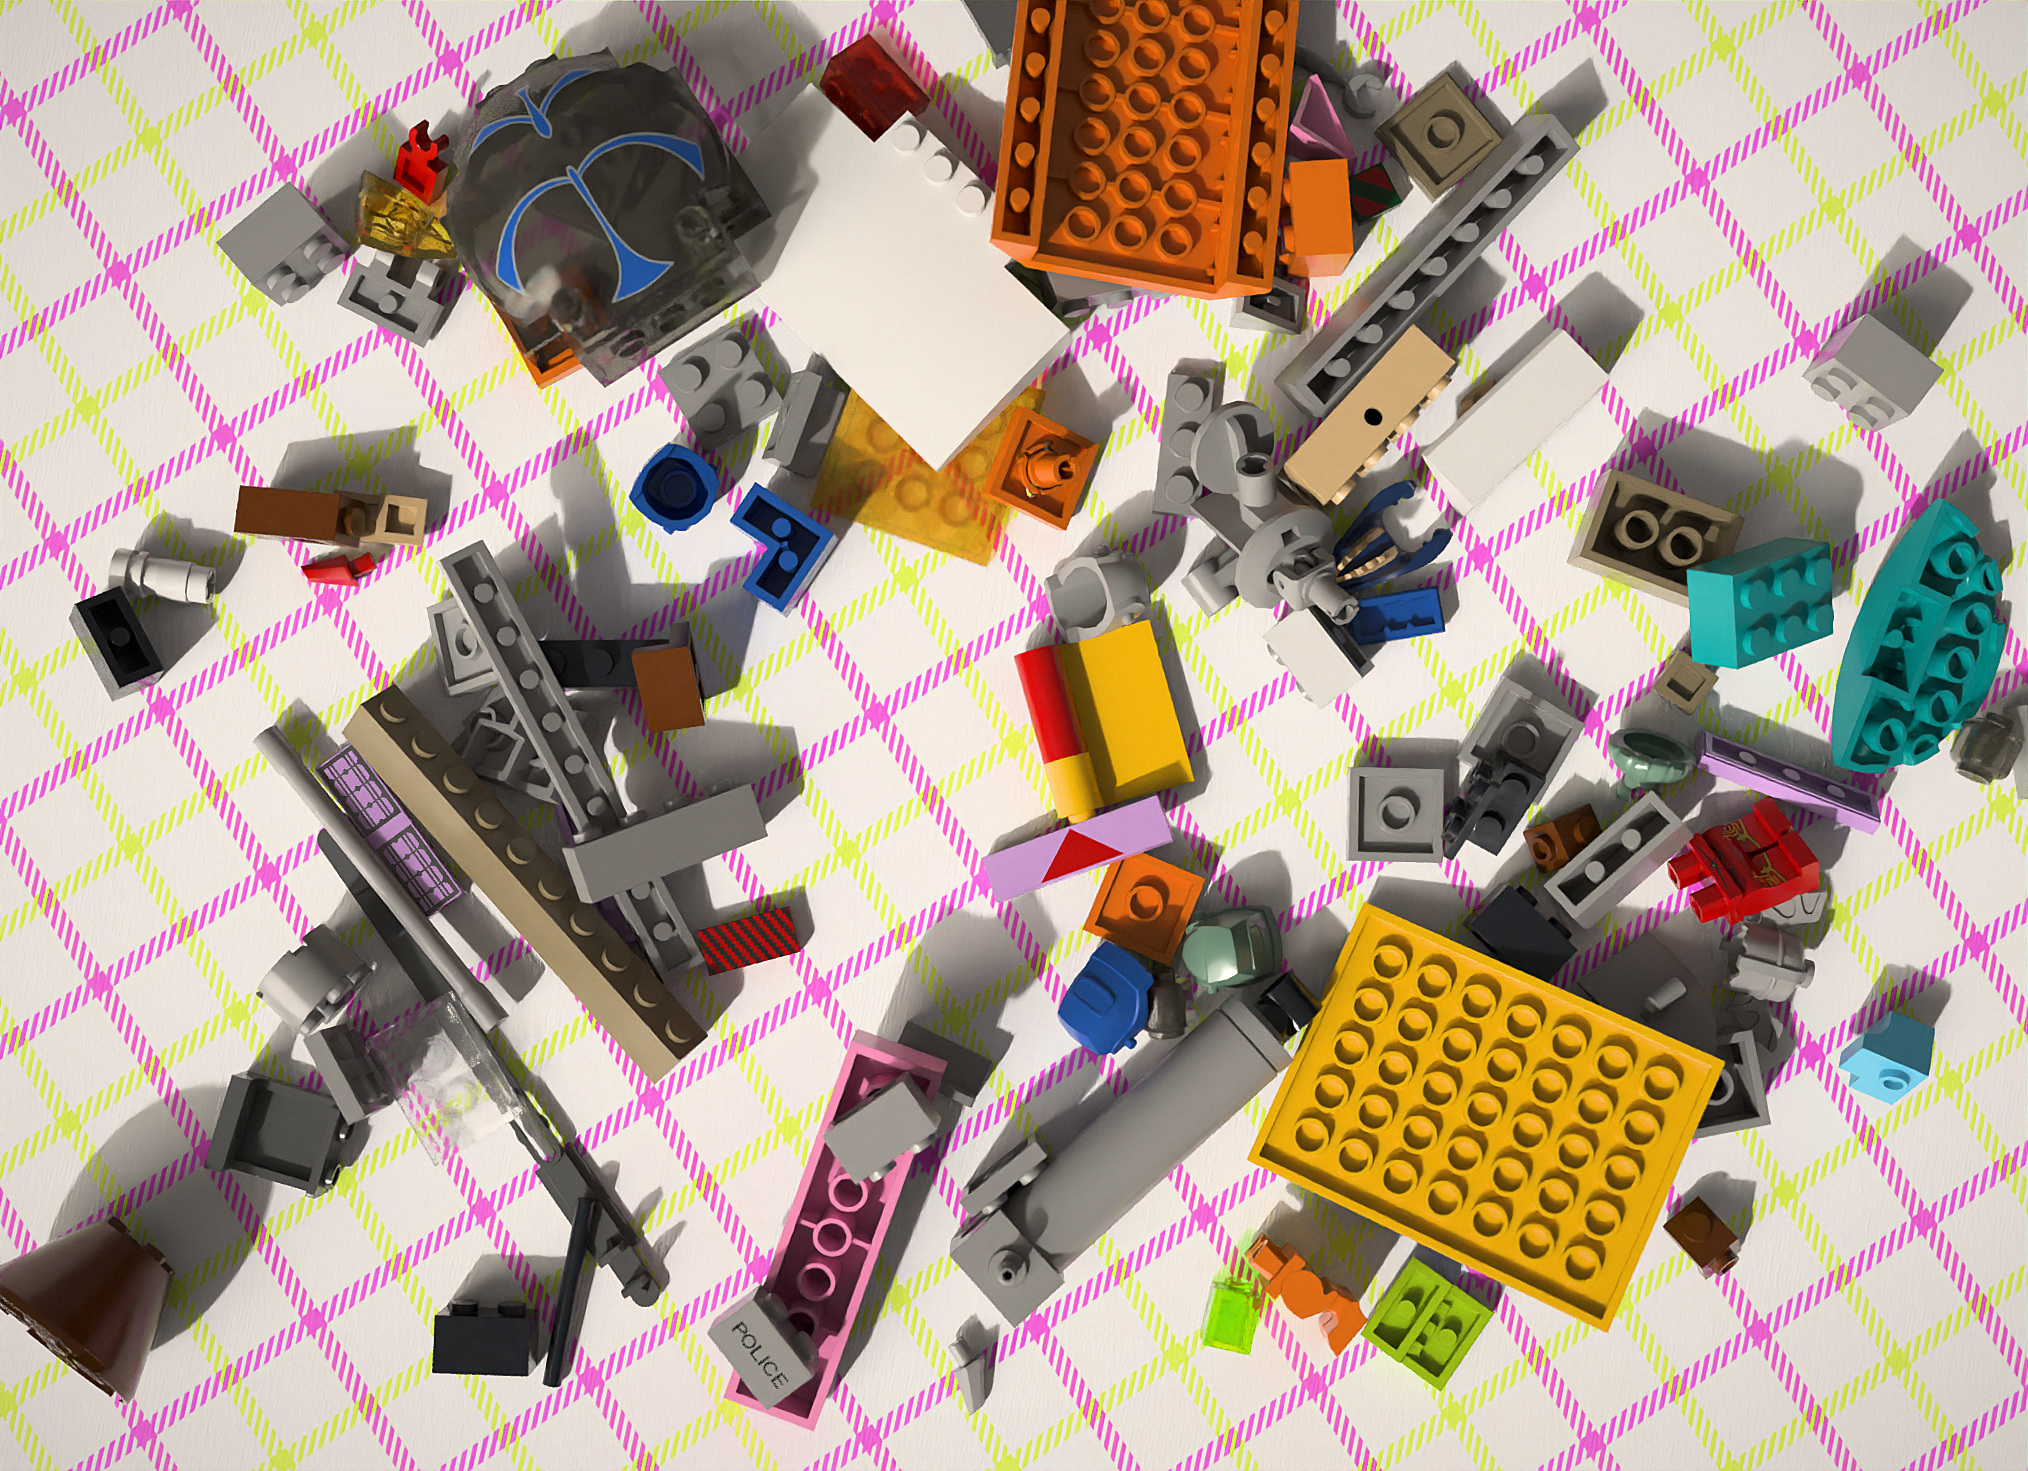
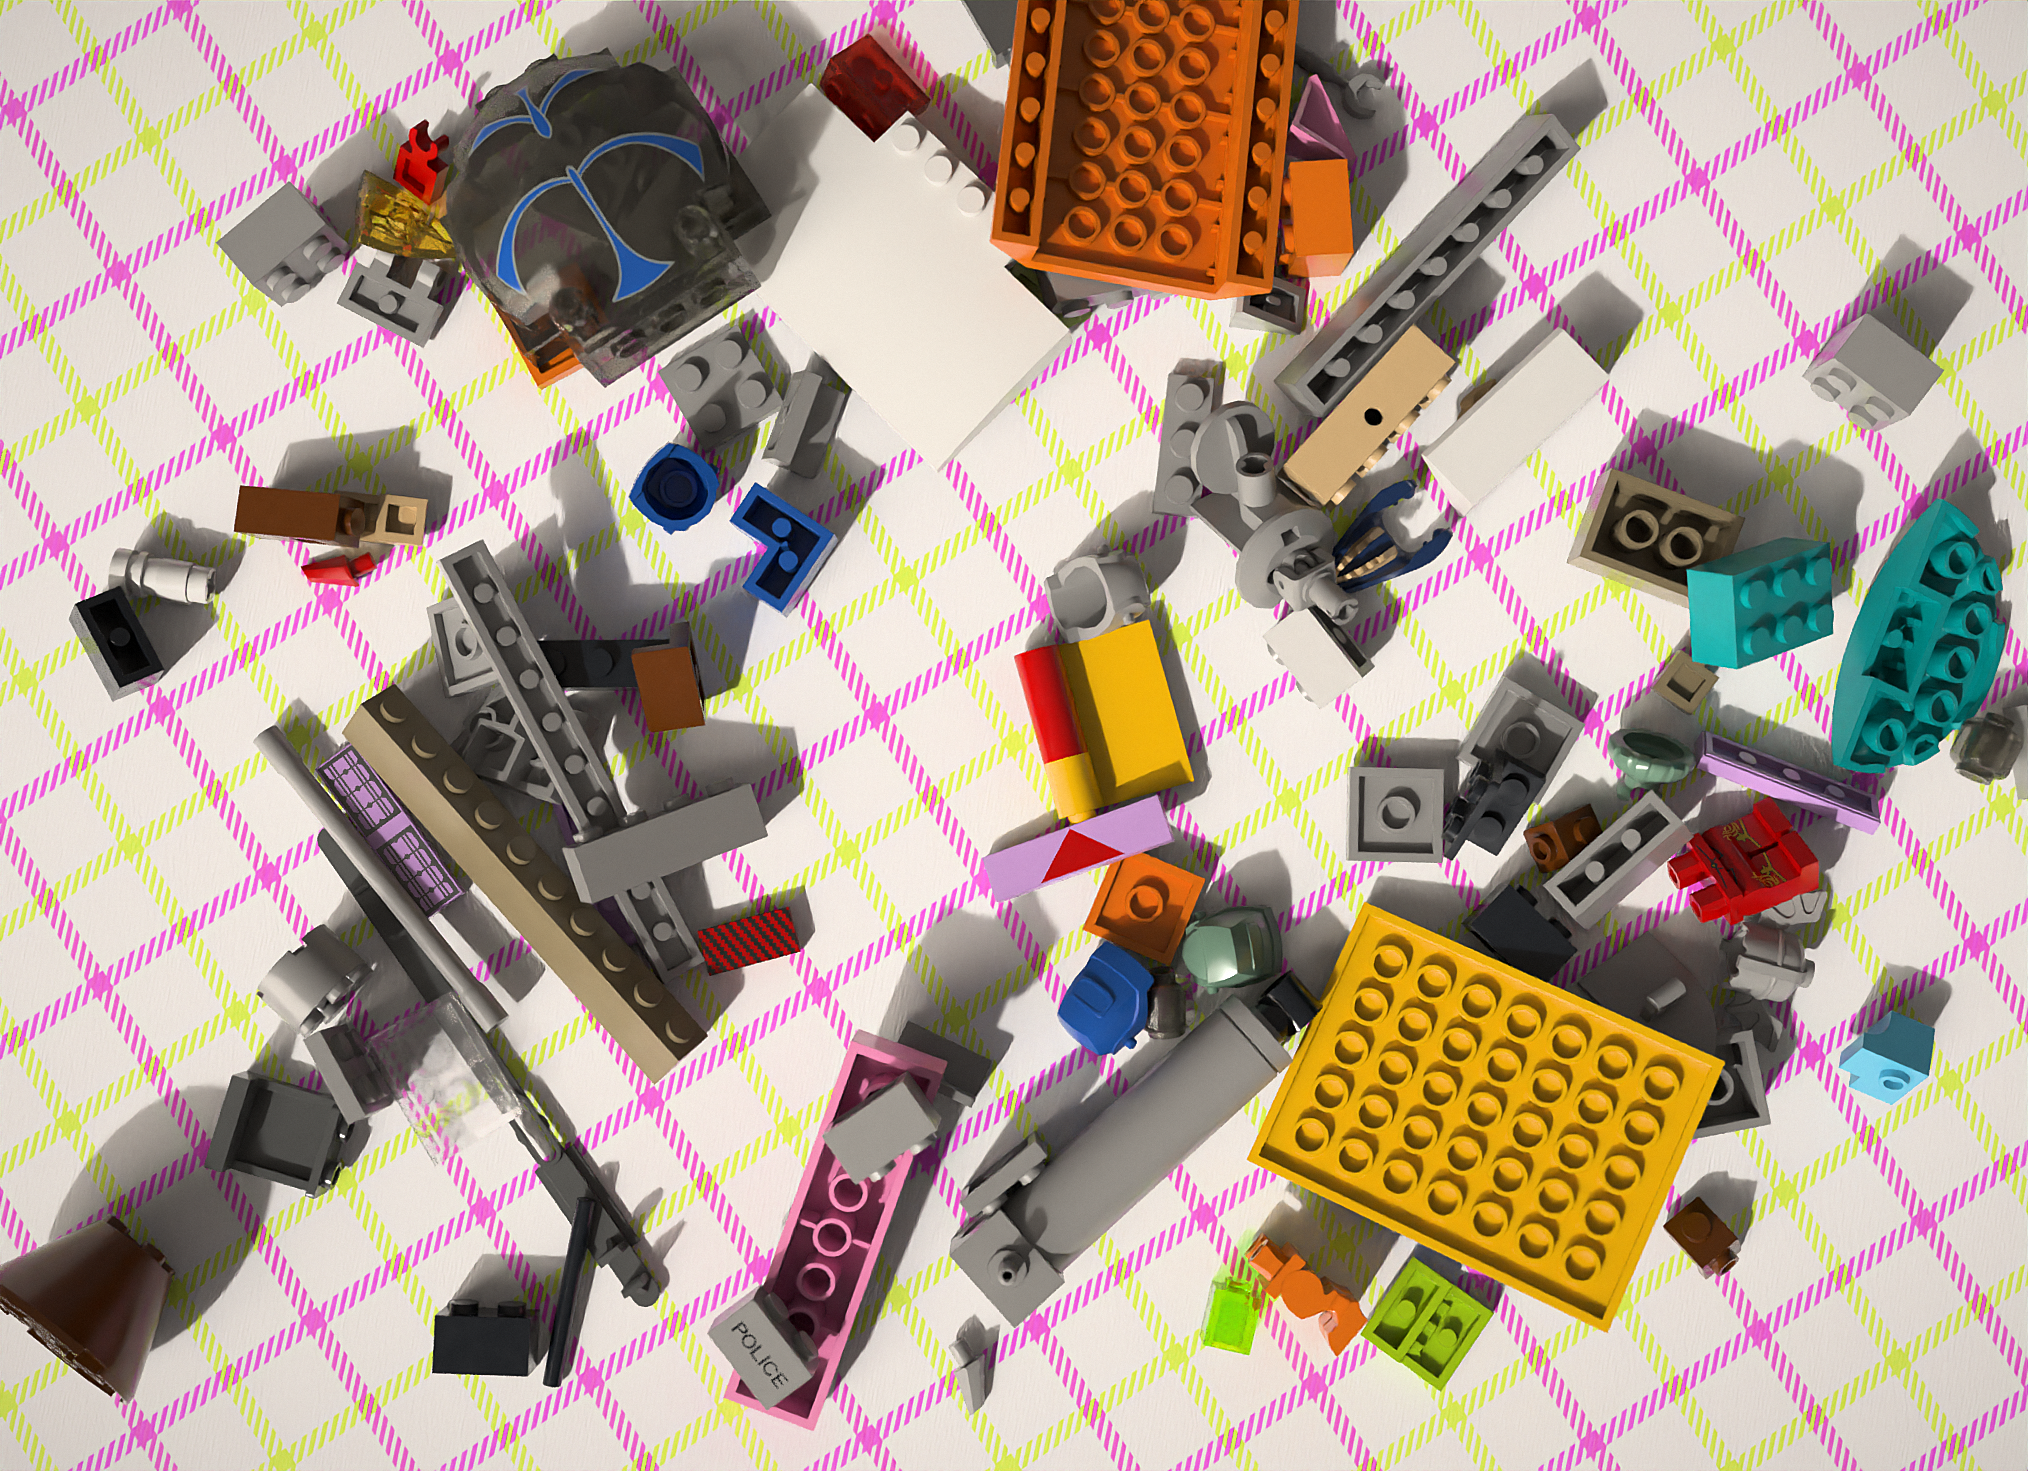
(890, 488): clear yellow plate -> none
(1051, 475): orange plate -> none
(1214, 583): light grey piece -> none
(1372, 194): dark green tile -> none
(1397, 616): blue plate -> none
(1439, 137): dark tan tile -> none

